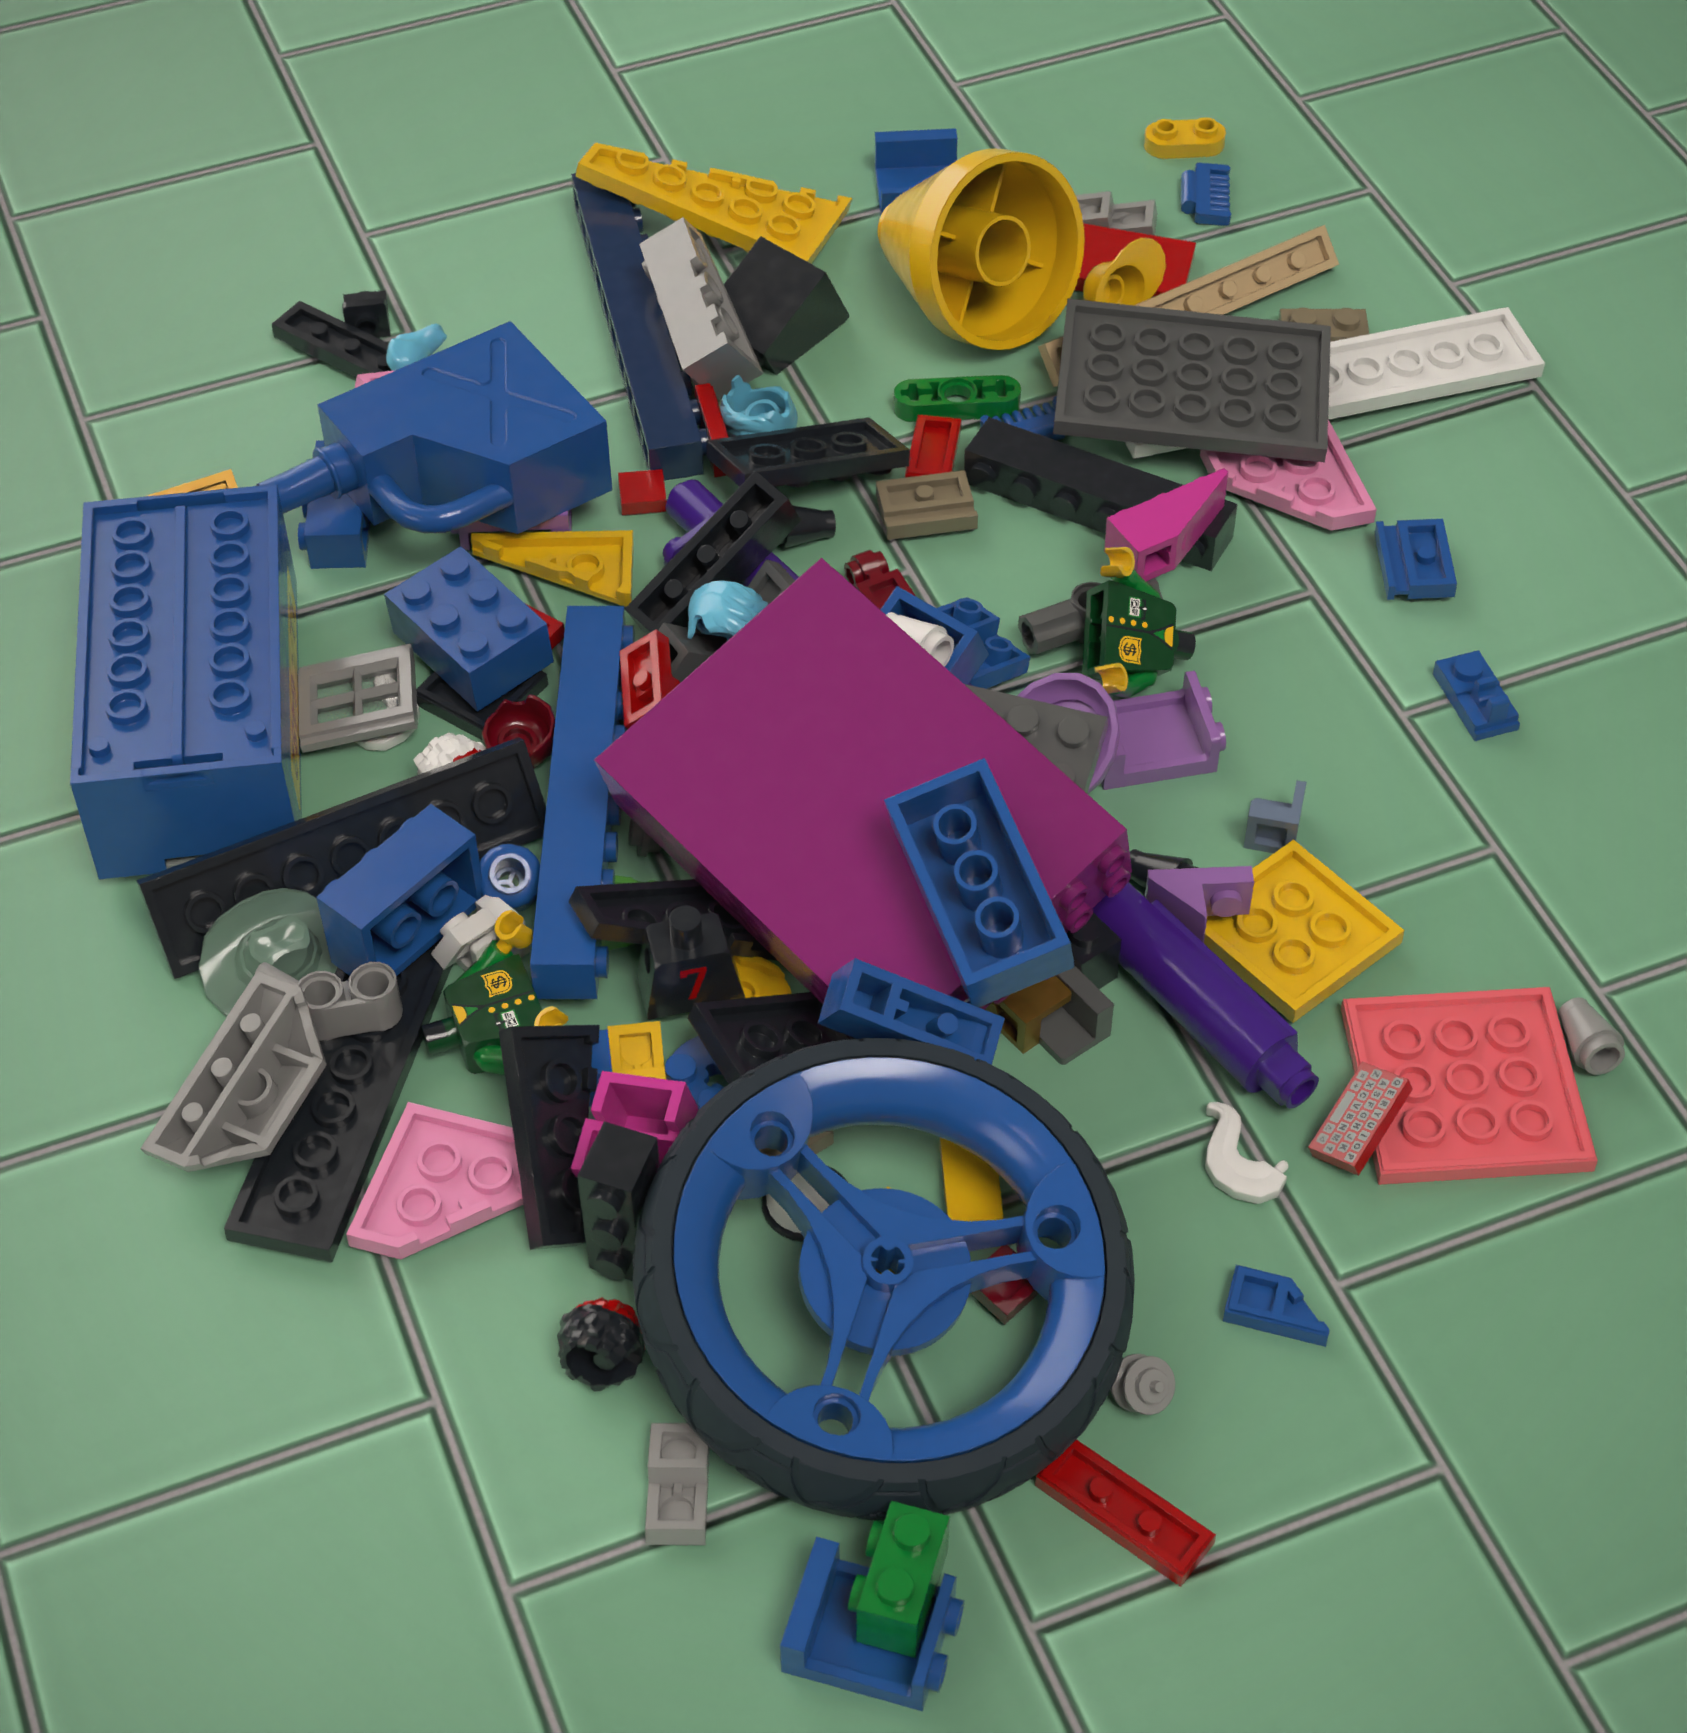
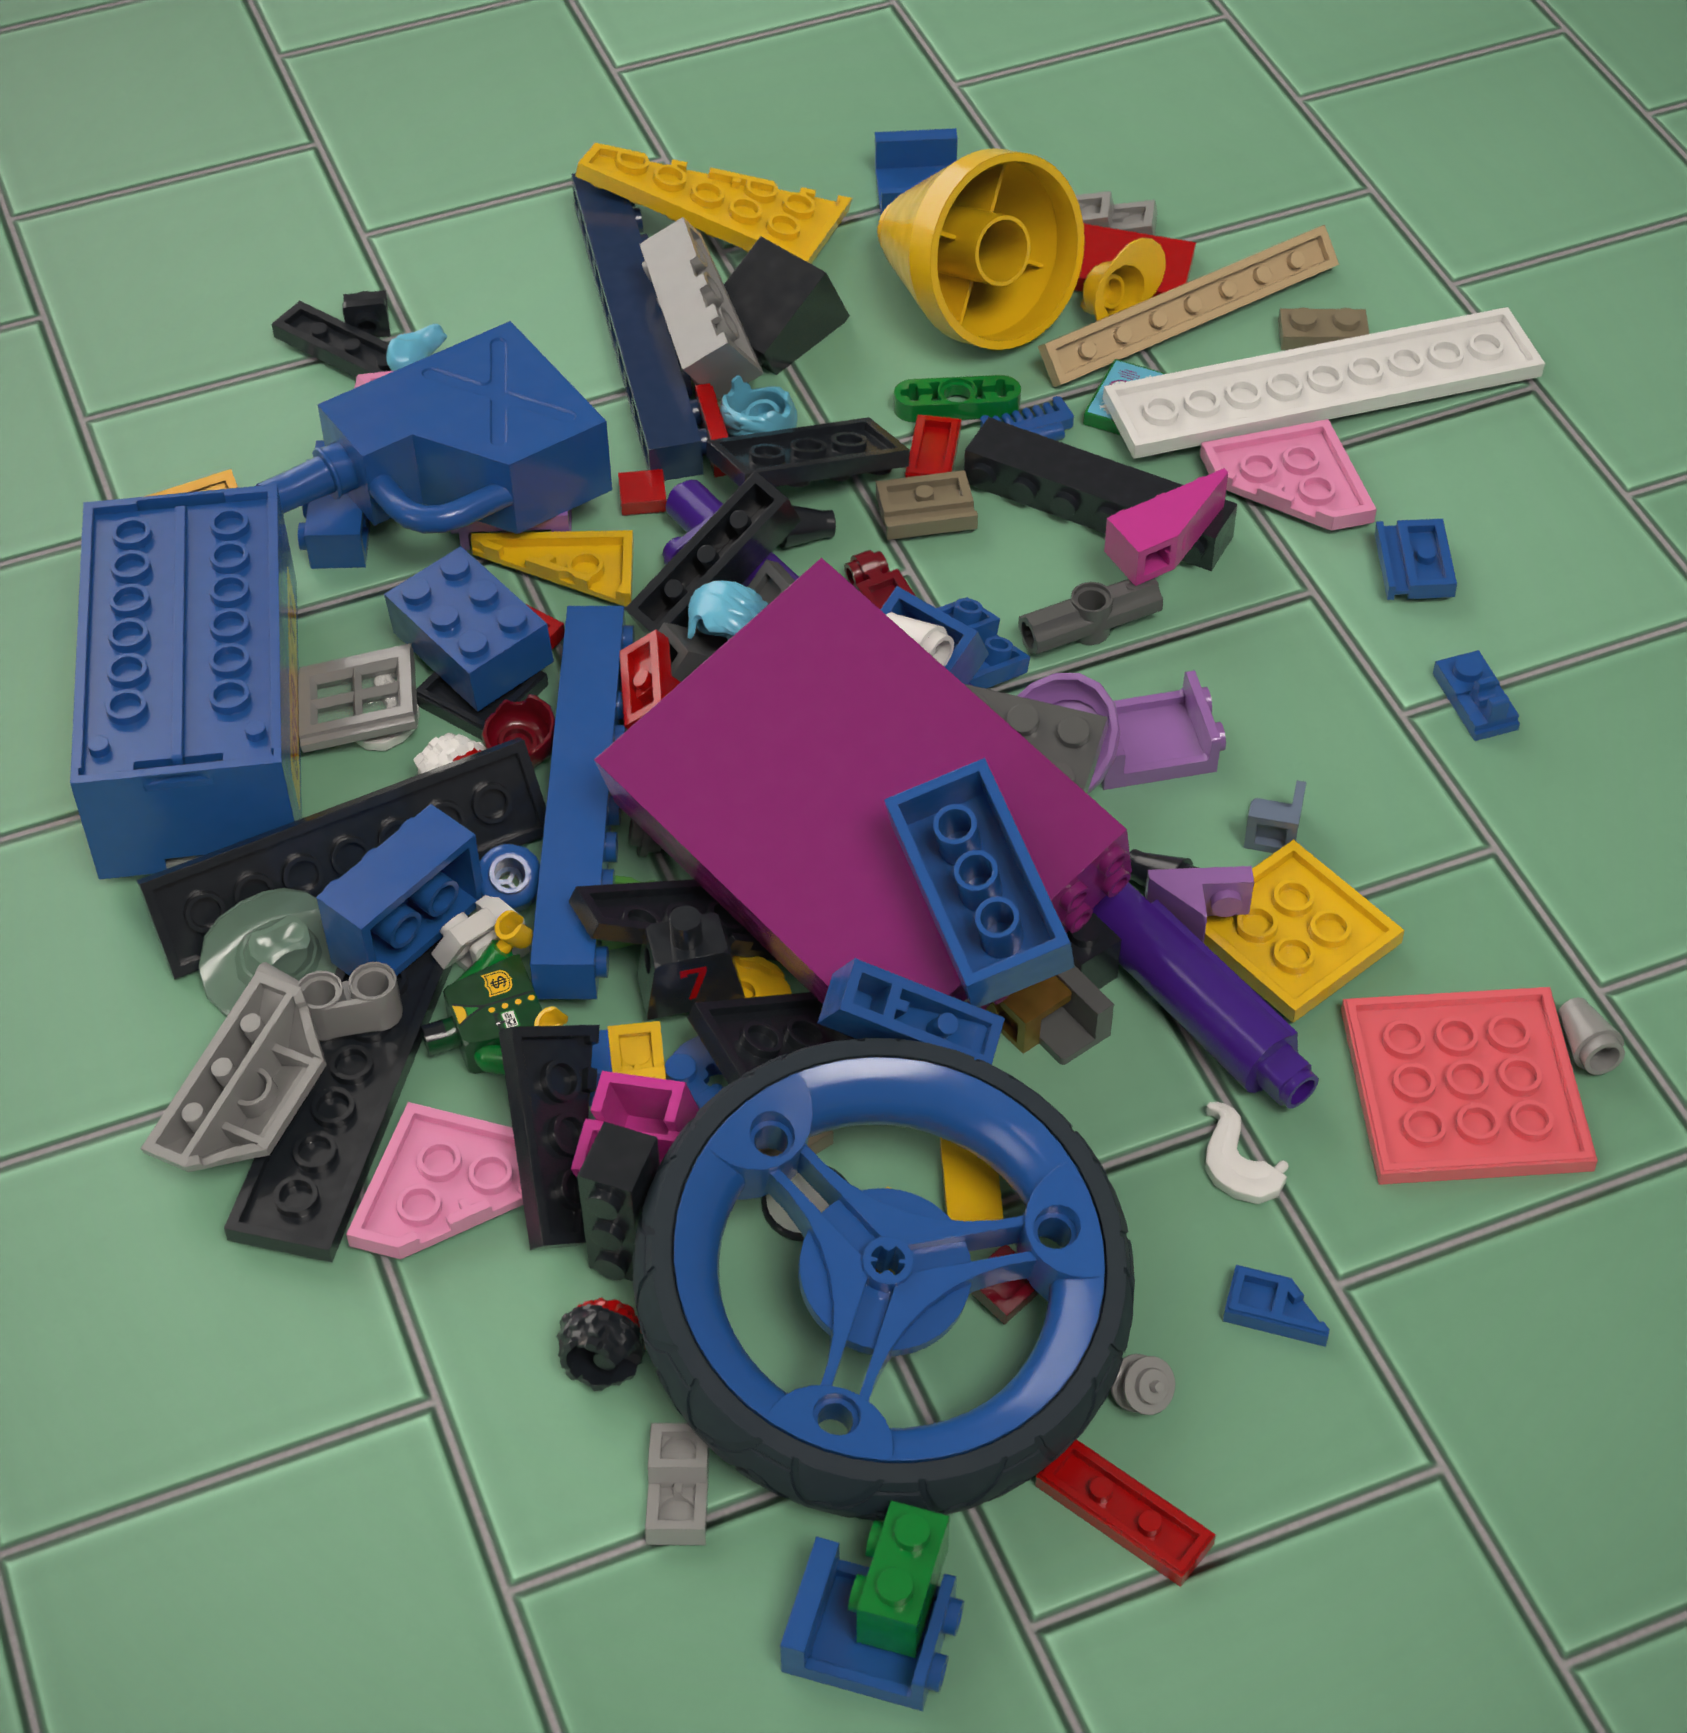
(1130, 630): torso -> none
(1184, 138): yellow plate -> none
(1194, 380): dark grey plate -> none
(1207, 193): blue piece -> none
(1360, 1118): tile -> none

